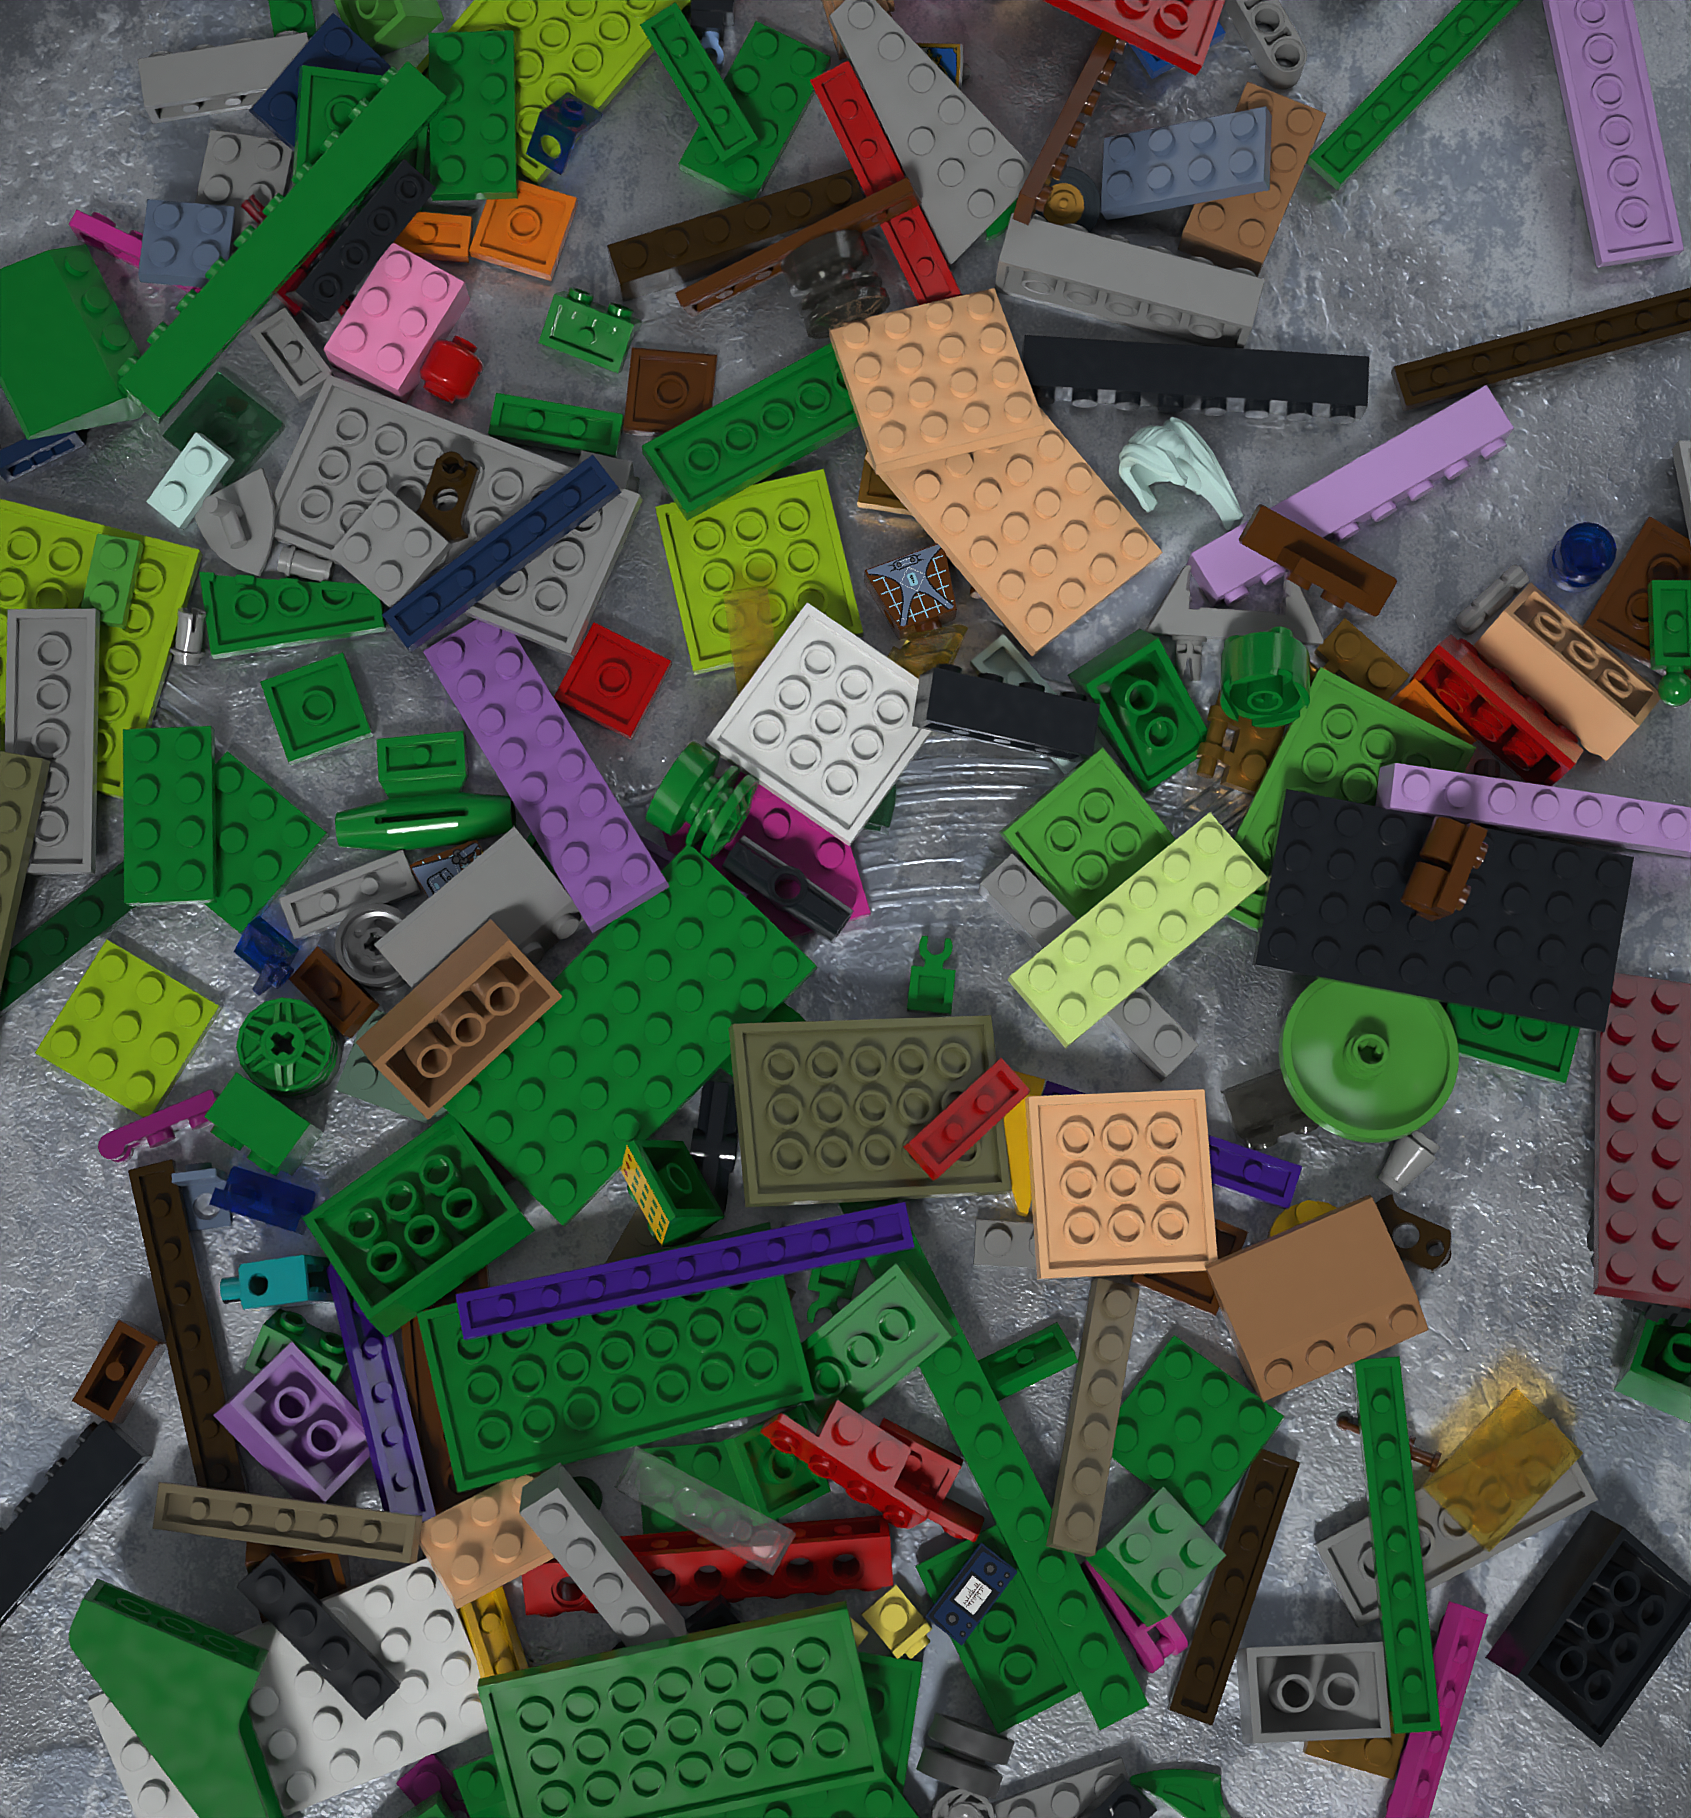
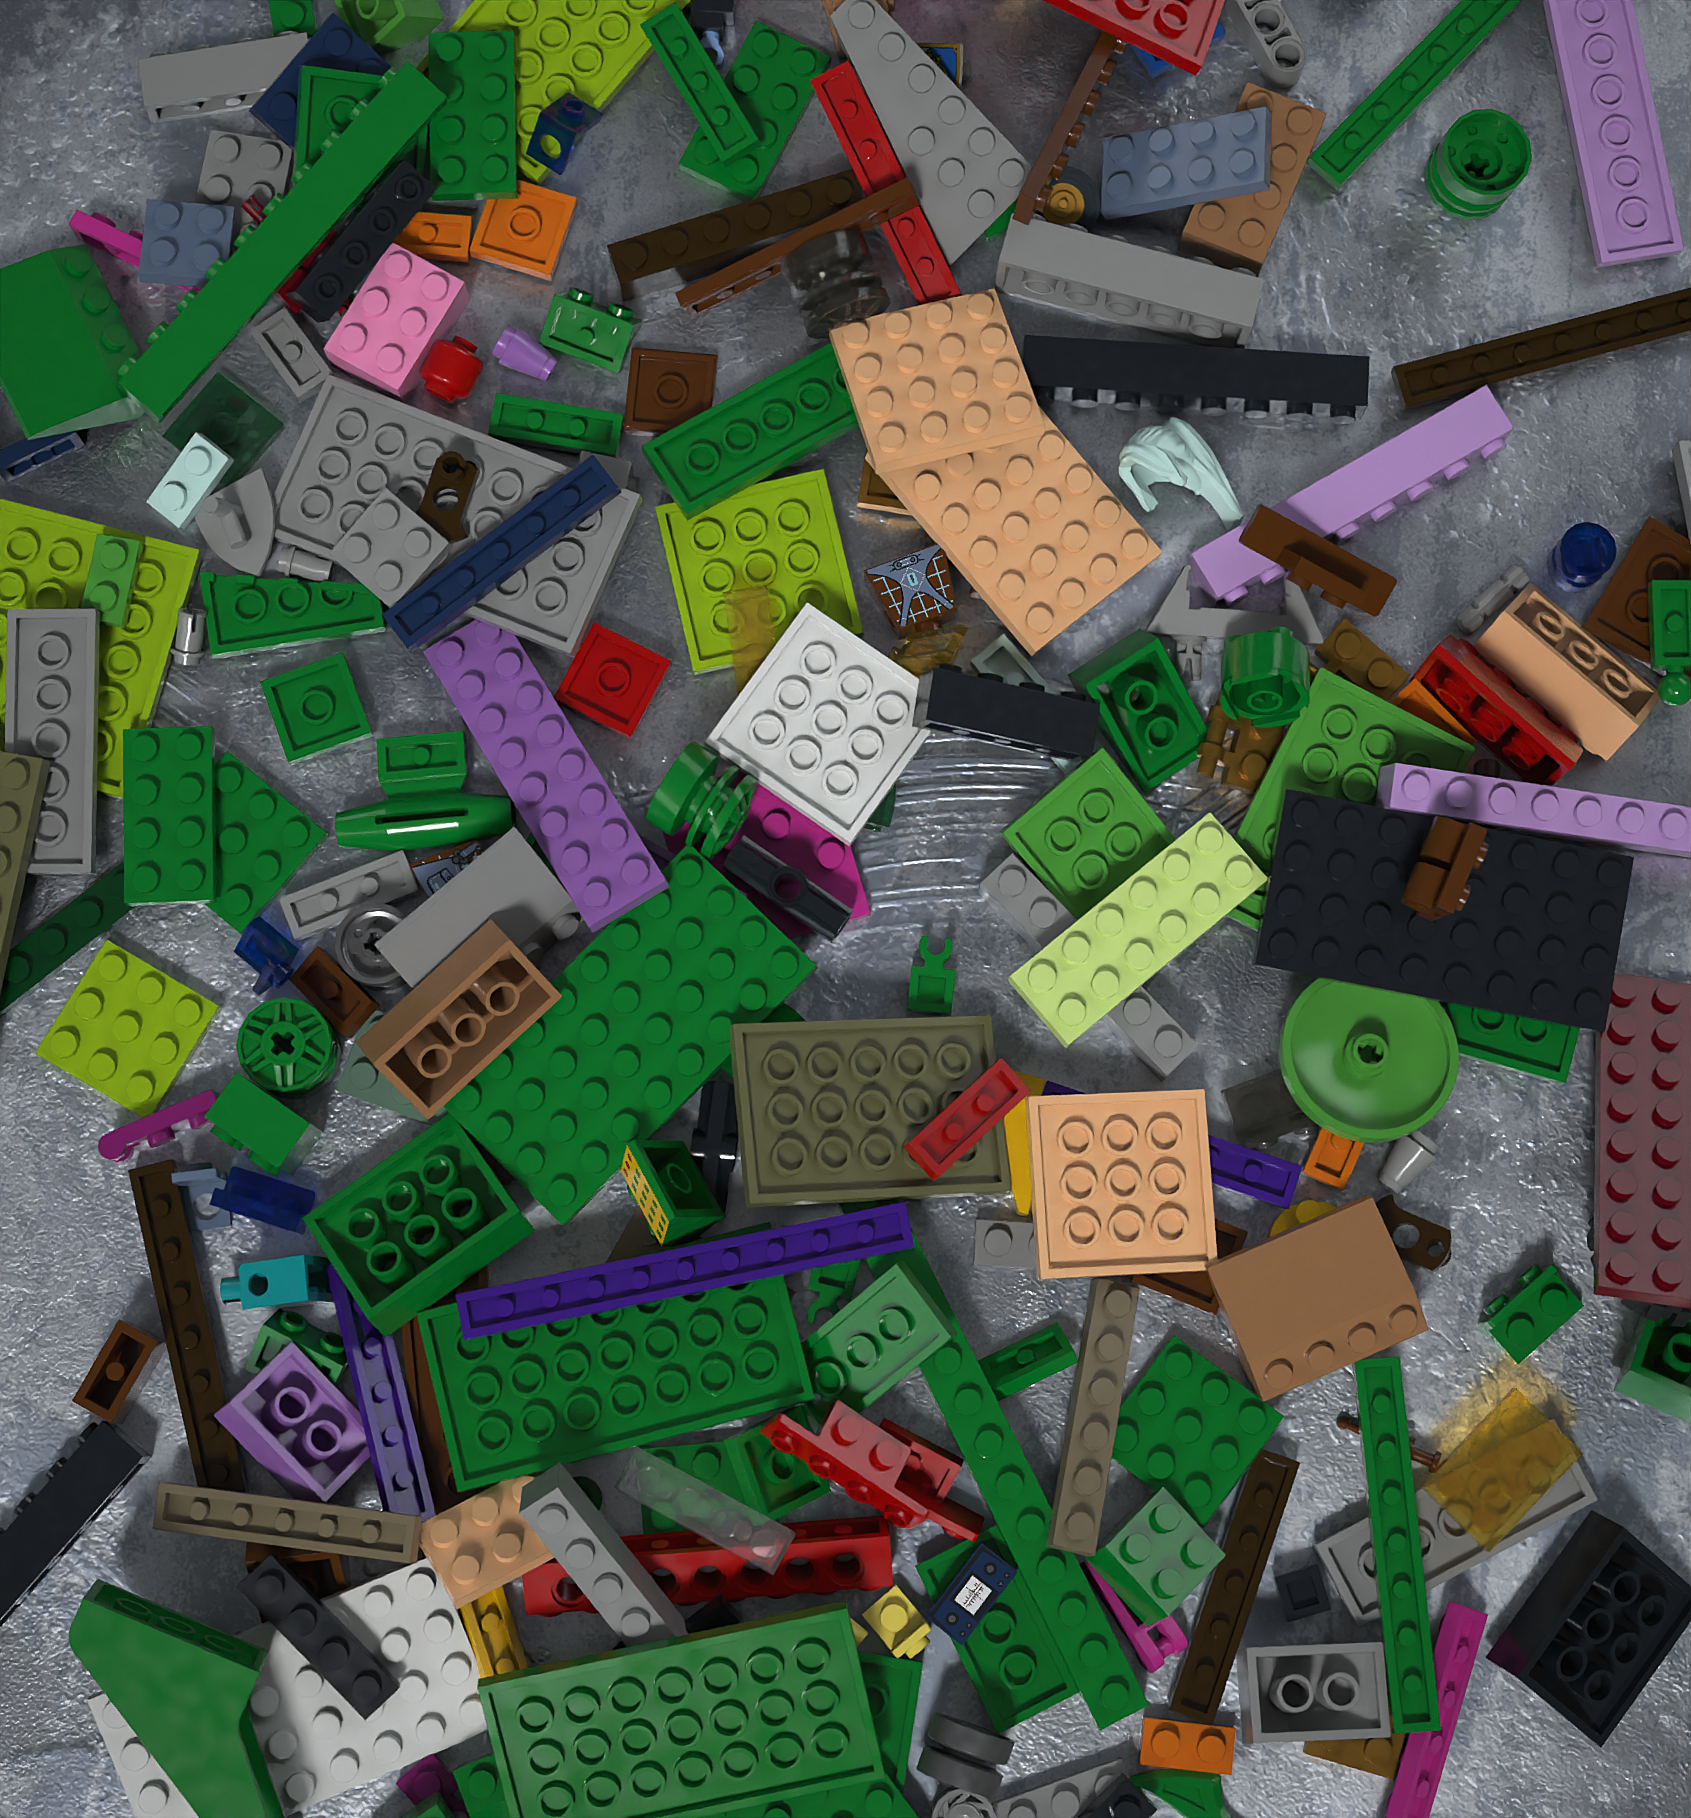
(523, 353): none -> medium lavender cone
(1186, 1745): none -> orange plate
(1301, 1593): none -> black plate
(1332, 1159): none -> orange plate
(1484, 145): none -> green wheel
(1530, 1312): none -> green bracket

